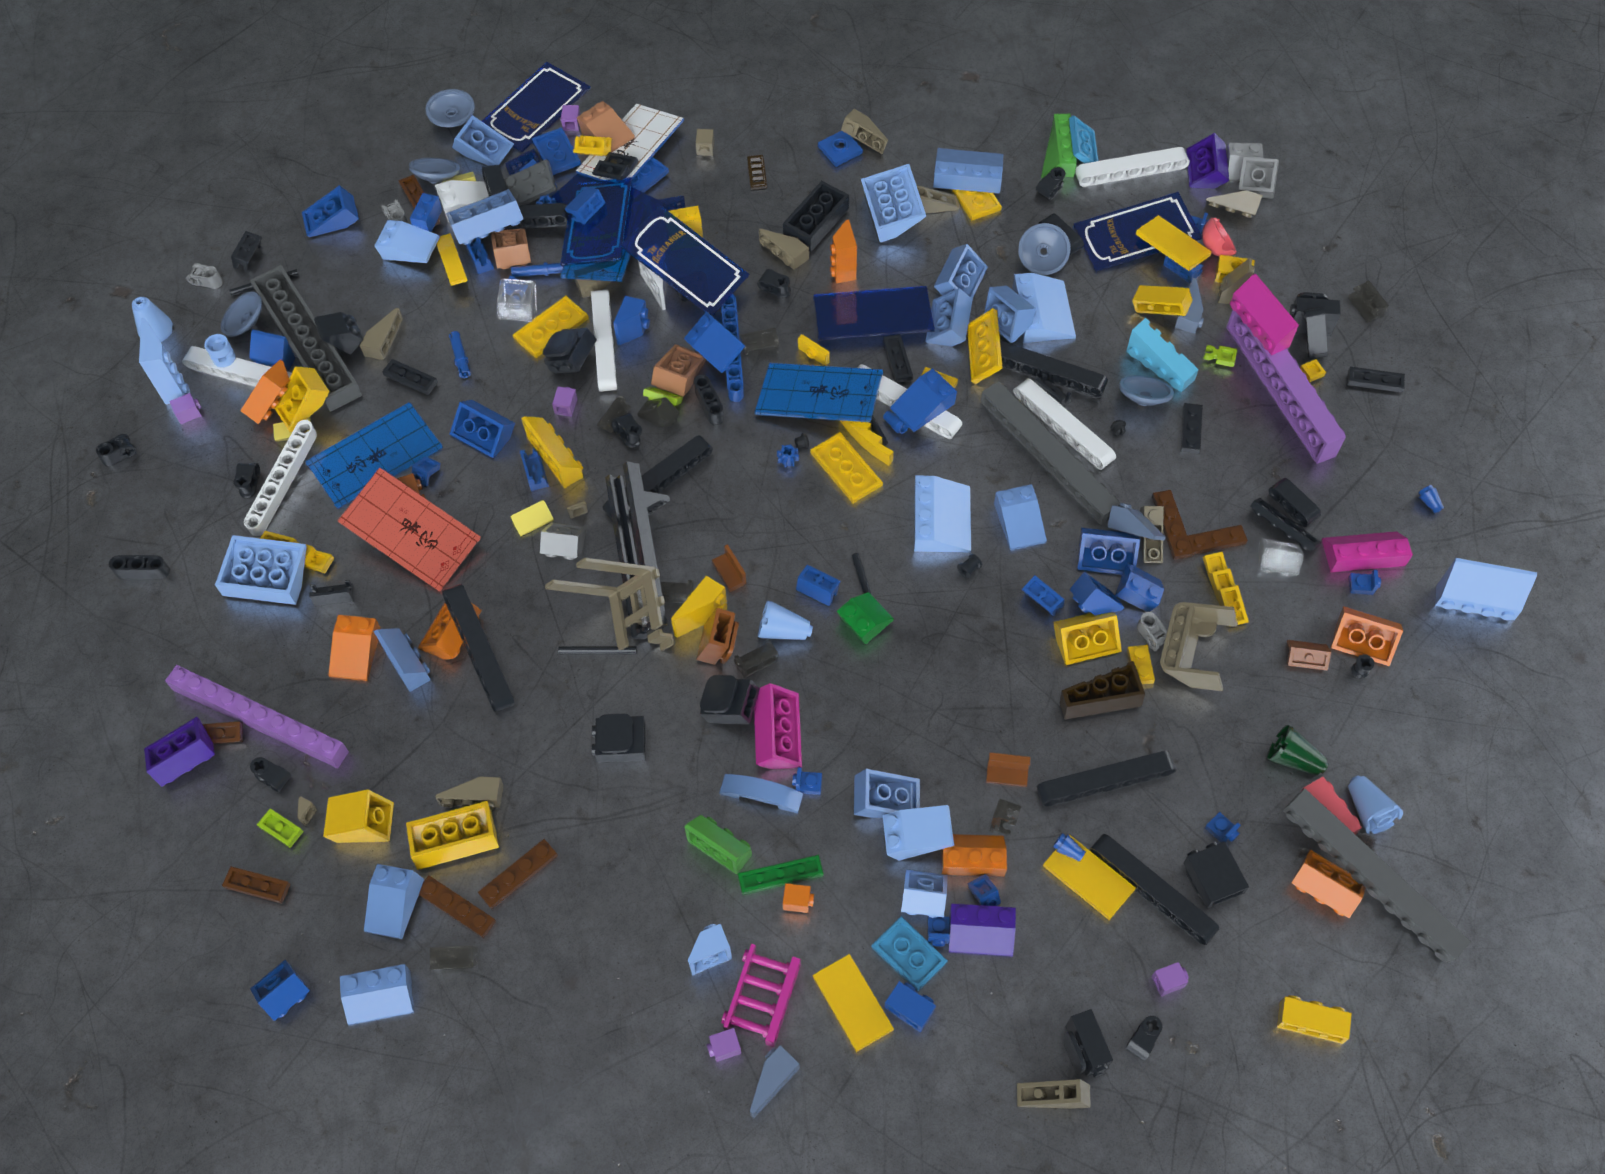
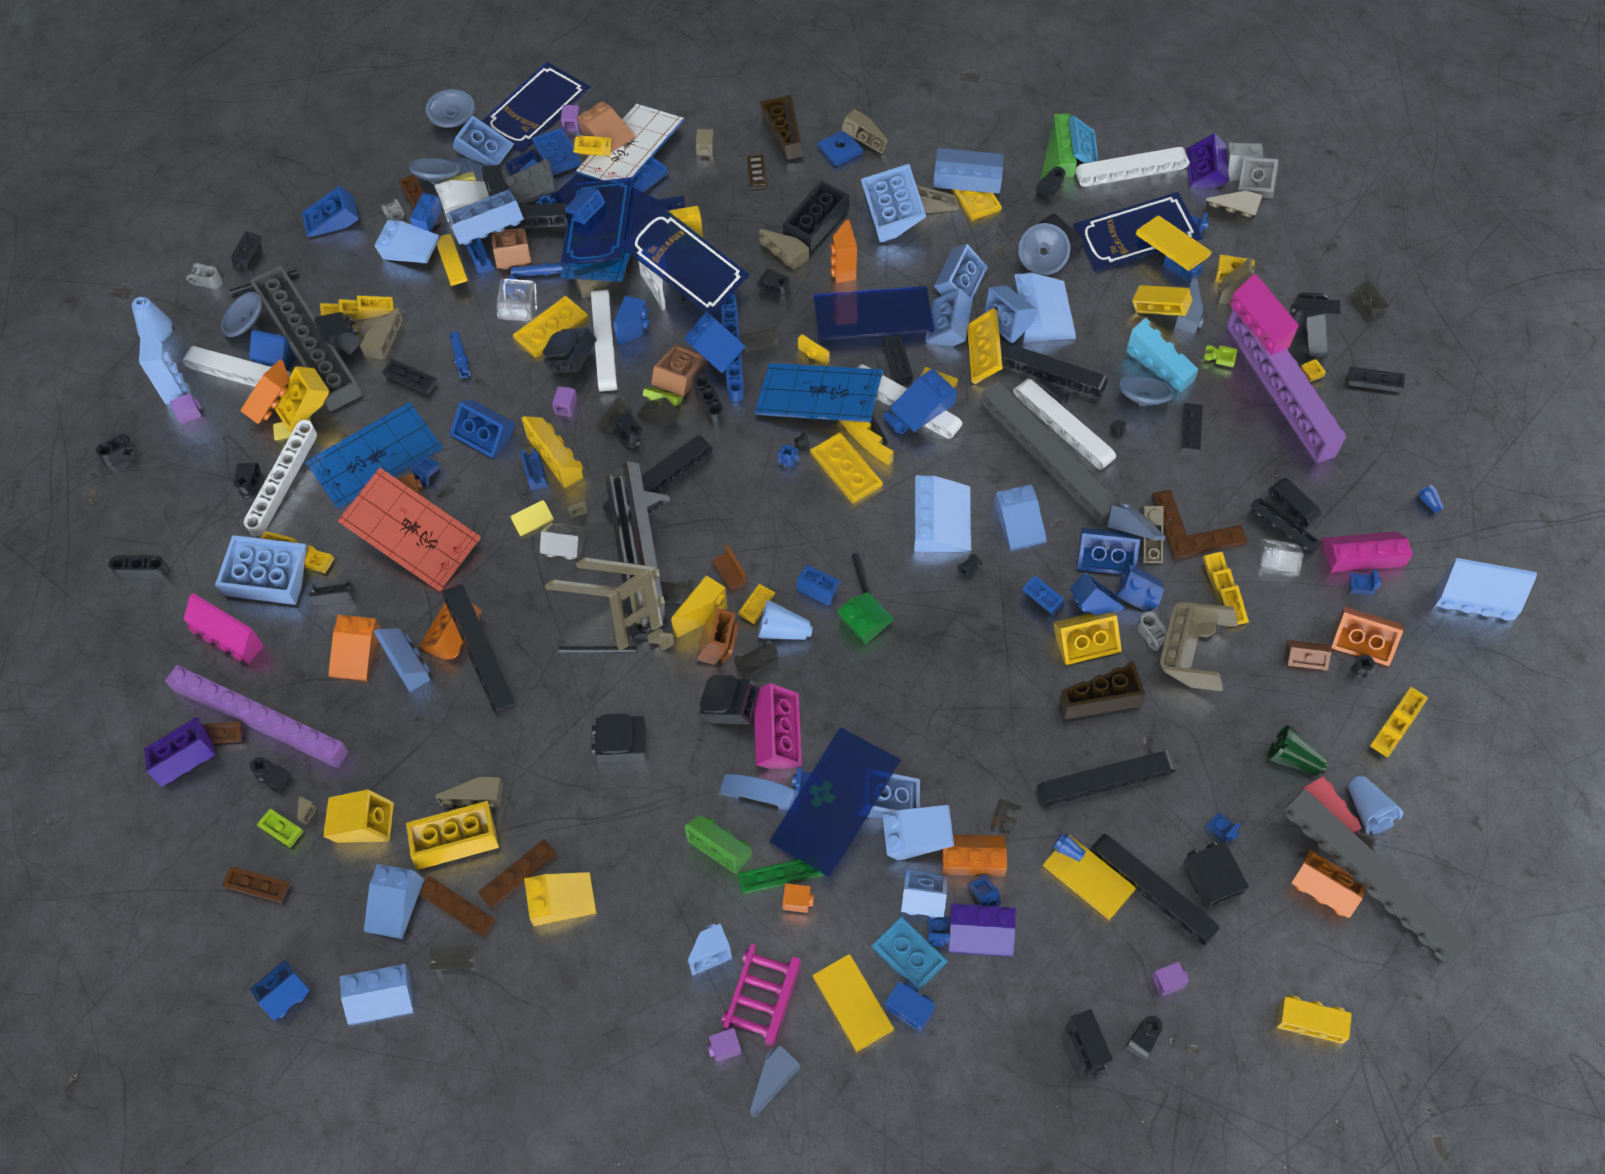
(220, 350): light blue wheel -> none
(221, 629): none -> dark pink slope
(361, 308): none -> yellow slope
(559, 897): none -> yellow slope
(615, 166): black slope -> none
(755, 603): none -> yellow plate
(782, 122): none -> dark brown wedge
(835, 801): none -> clear blue piece
(1008, 769): dark orange panel -> none
(1054, 1094): dark tan slope -> none
(1142, 661): yellow plate -> none
(1217, 239): coral cylinder -> none
(1399, 722): none -> yellow slope

